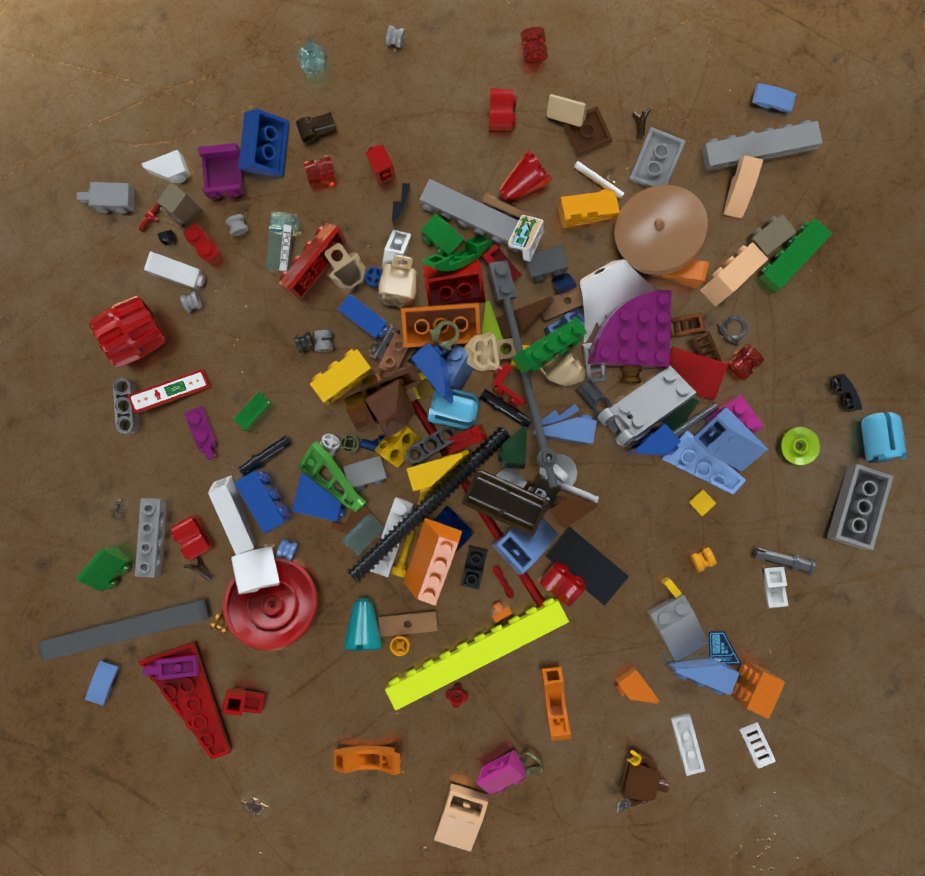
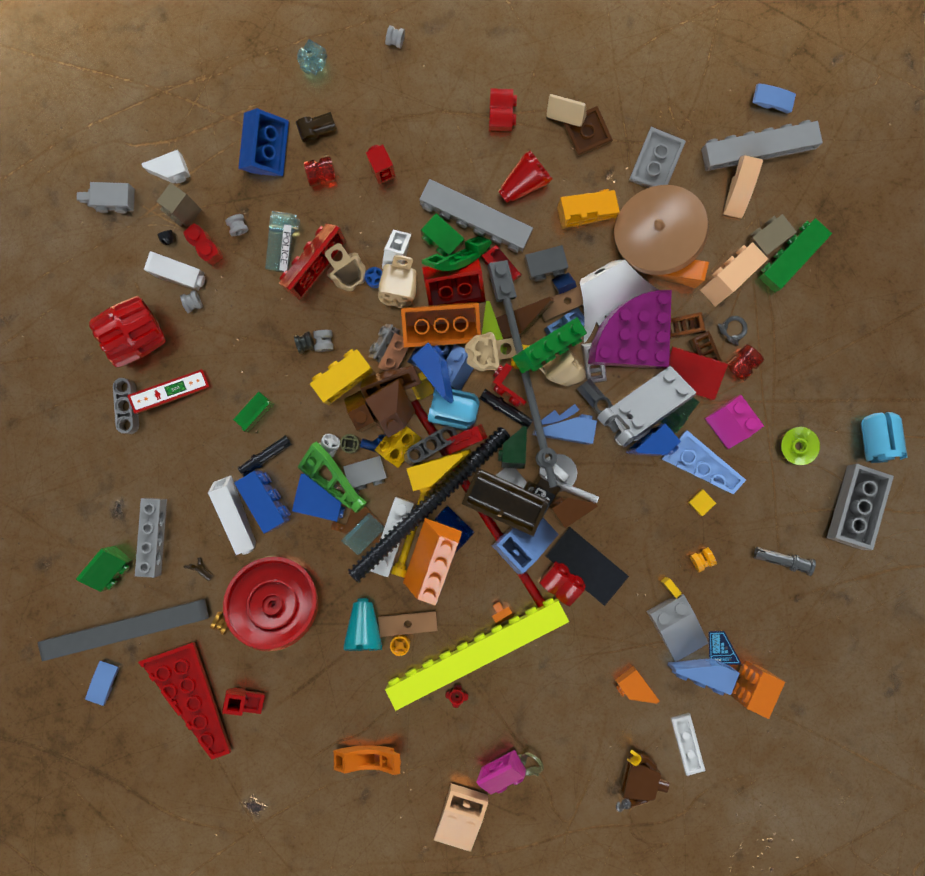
(150, 215): red piece -> none
(173, 667): magenta hinge -> none
(191, 538): red brick -> none
(201, 431): magenta hinge -> none
(221, 170): magenta panel -> none
(255, 570): white slope -> none
(287, 549): medium blue wheel -> none
(363, 317): blue slope -> none
(400, 207): black slope -> none
(436, 332): olive piece -> none
(474, 567): black slope -> none
(503, 582): red piece -> none
(507, 208): medium nougat tile -> none
(527, 235): panel -> none
(533, 43): clear red wheel -> none
(555, 704): orange arch -> none
(598, 179): white bar -> none
(631, 374): pearl gold wheel -> none
(641, 121): dark brown bar -> none
(696, 419): dark grey bar -> none
(730, 441): medium blue slope -> none
(764, 760): white slope -> none
(775, 586): white slope -> none
(841, 385): black slope -> none

